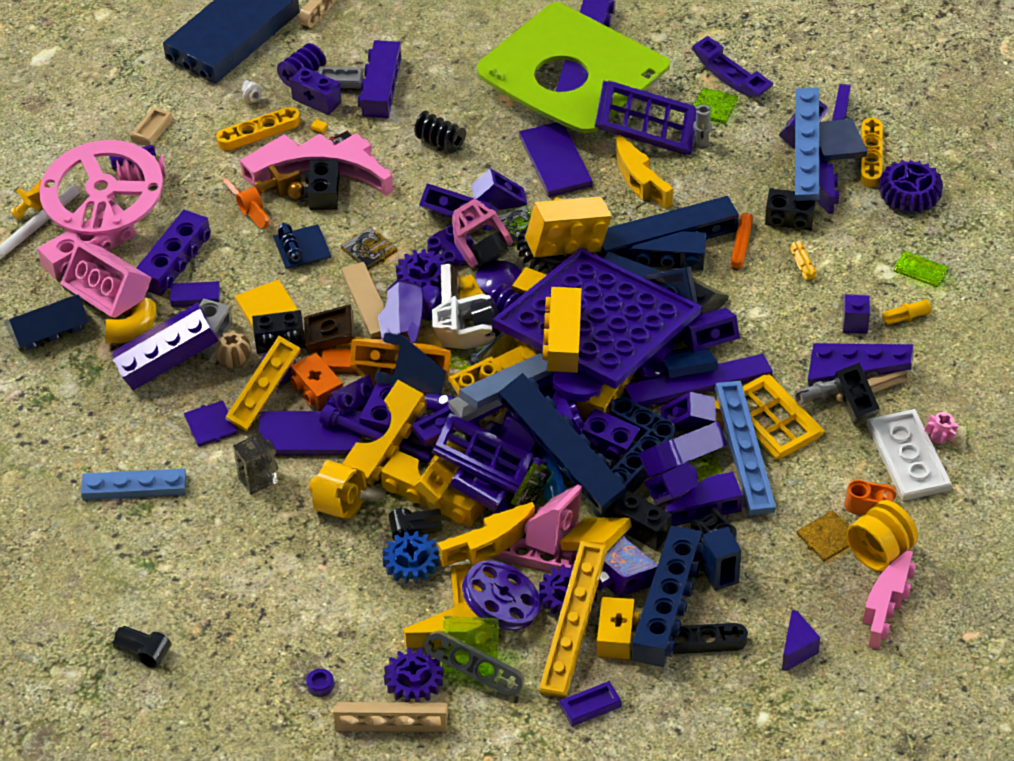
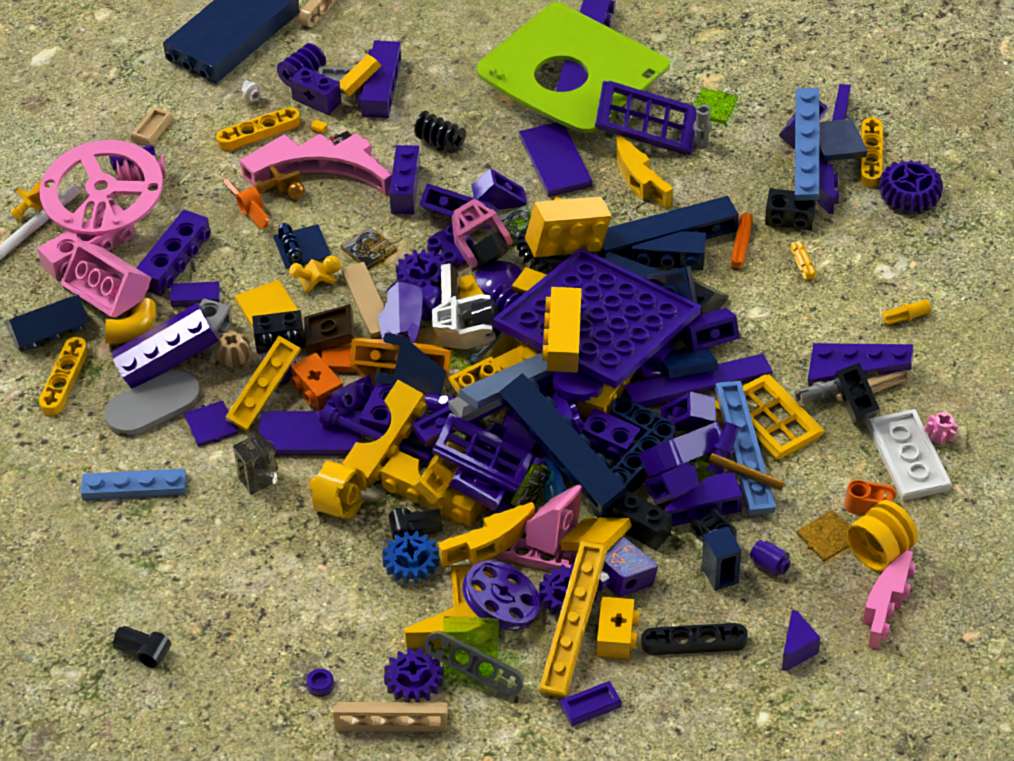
(60, 375): none -> yellow beam
(152, 403): none -> light grey tile
(316, 272): none -> yellow piece
(322, 185): black brick -> none
(359, 75): none -> yellow tile
(405, 179): none -> dark purple brick
(667, 597): dark blue brick -> none
(725, 445): none -> dark purple pin
(728, 71): dark purple slope -> none
(747, 472): none -> pearl gold bar
(770, 557): none -> dark purple brick
(855, 313): dark purple slope -> none
(921, 269): clear neon green tile -> none

